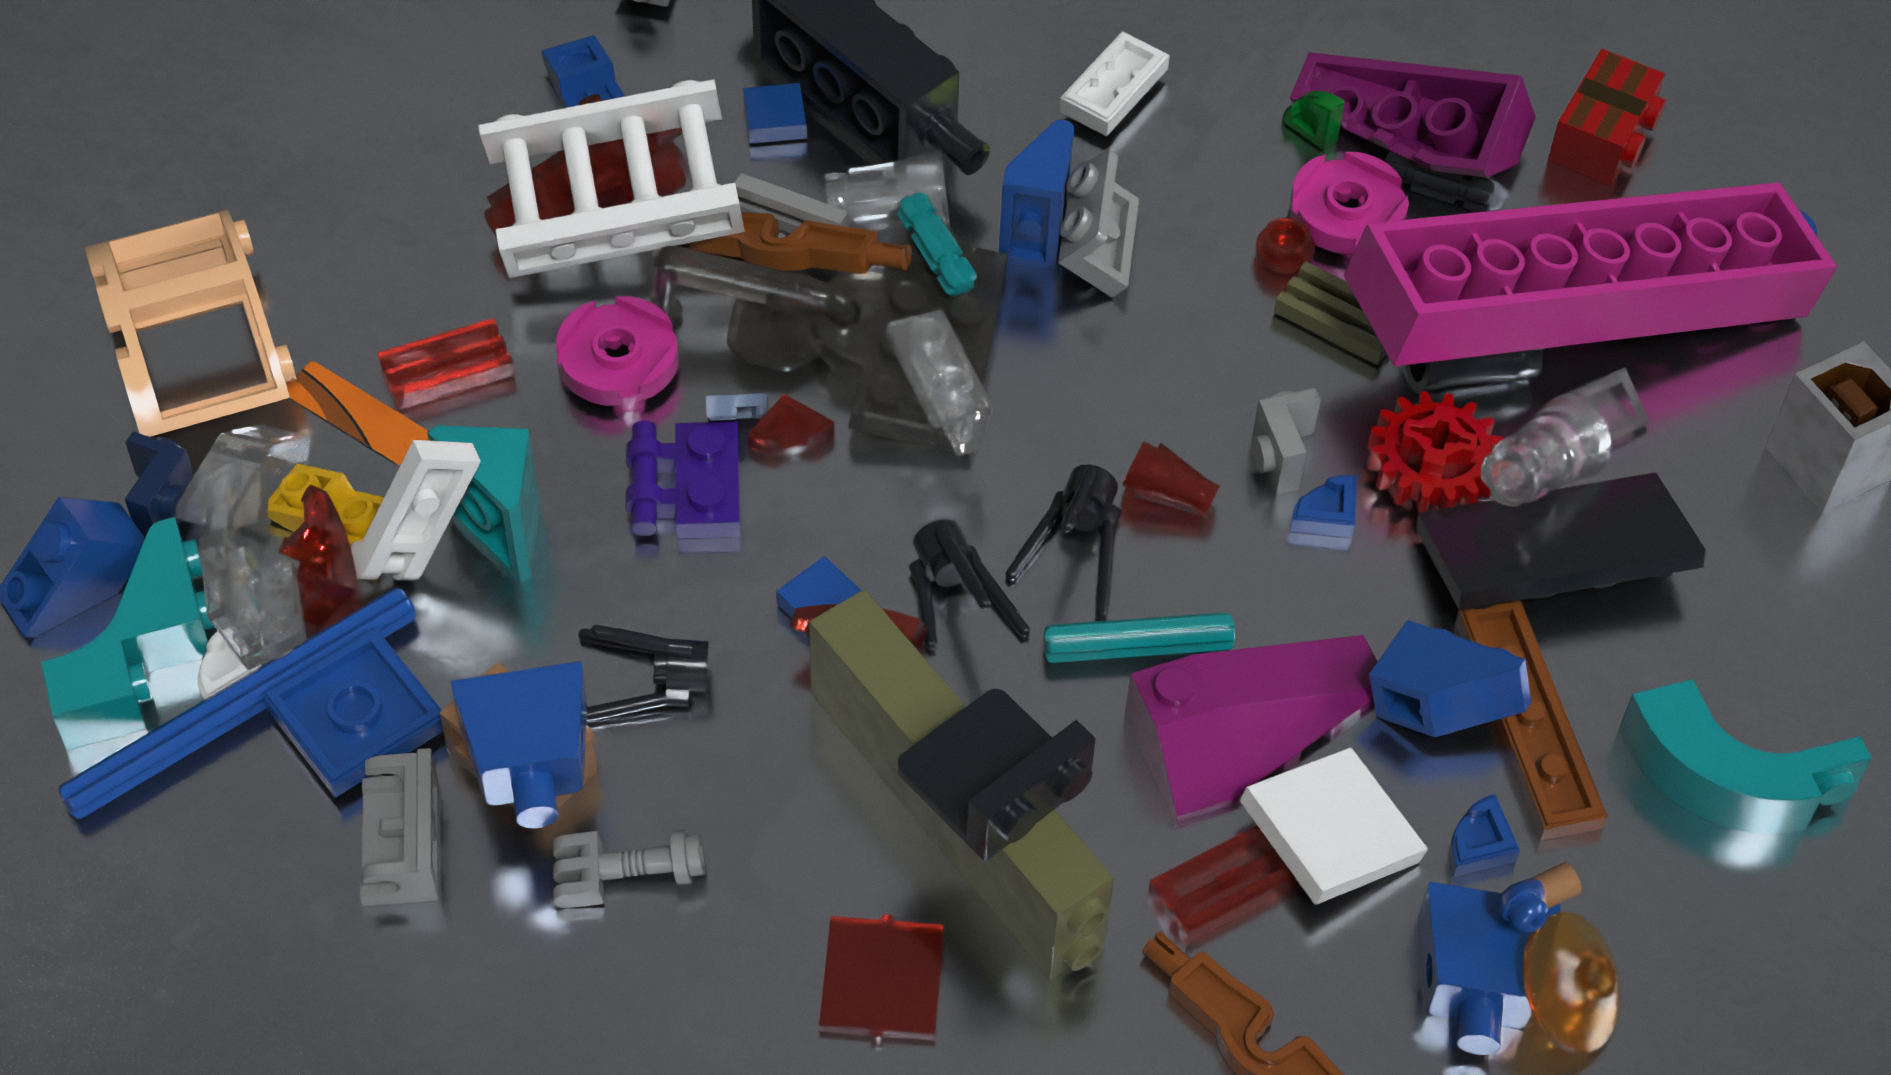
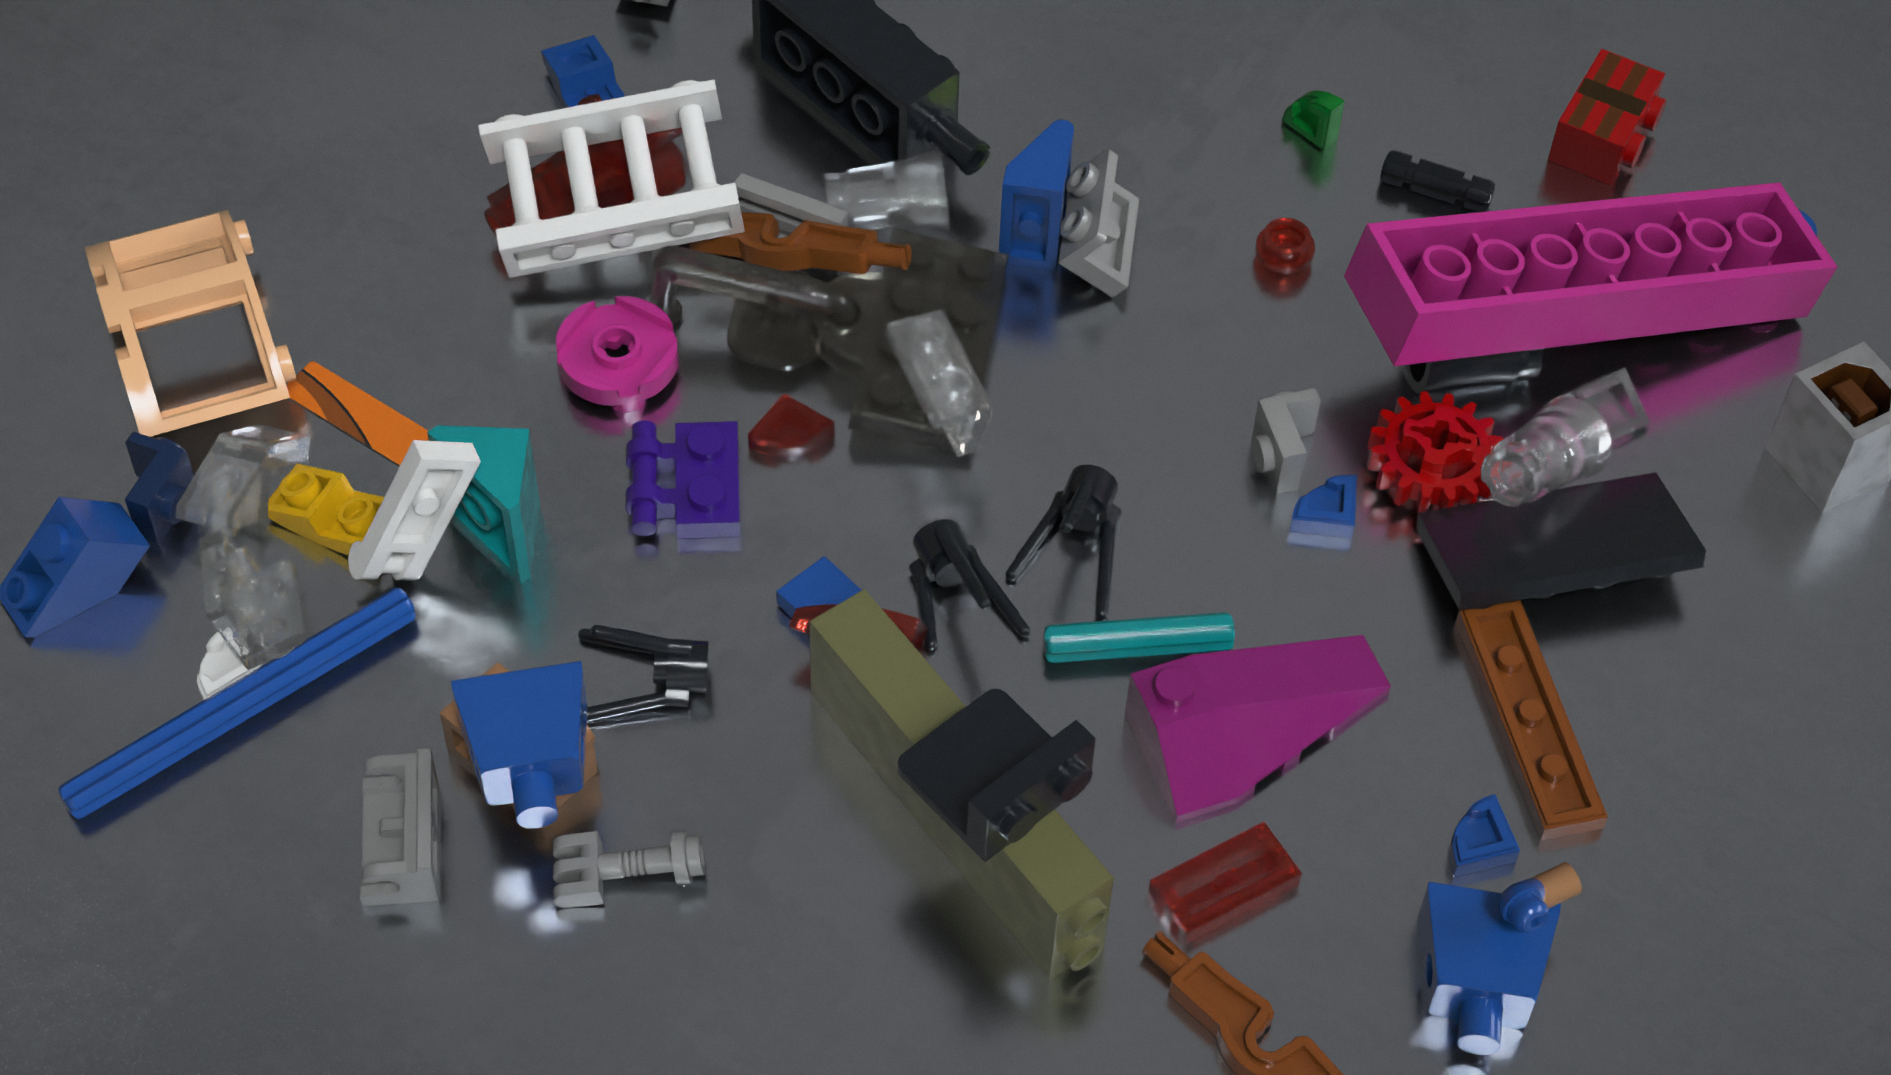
(156, 626): teal arch -> none
(325, 558): clear red slope -> none
(354, 709): blue plate -> none
(443, 356): clear red tile -> none
(736, 406): sand blue tile -> none
(774, 113): blue tile -> none
(882, 978): clear red piece -> none
(937, 244): teal axle -> none
(1114, 83): white plate -> none
(1169, 481): clear red cone -> none
(1333, 825): white tile -> none
(1339, 301): olive tile -> none
(1356, 177): dark pink plate -> none
(1427, 113): magenta wedge -> none
(1446, 682): blue slope -> none
(1571, 983): clear orange dish -> none
(1726, 780): teal arch -> none

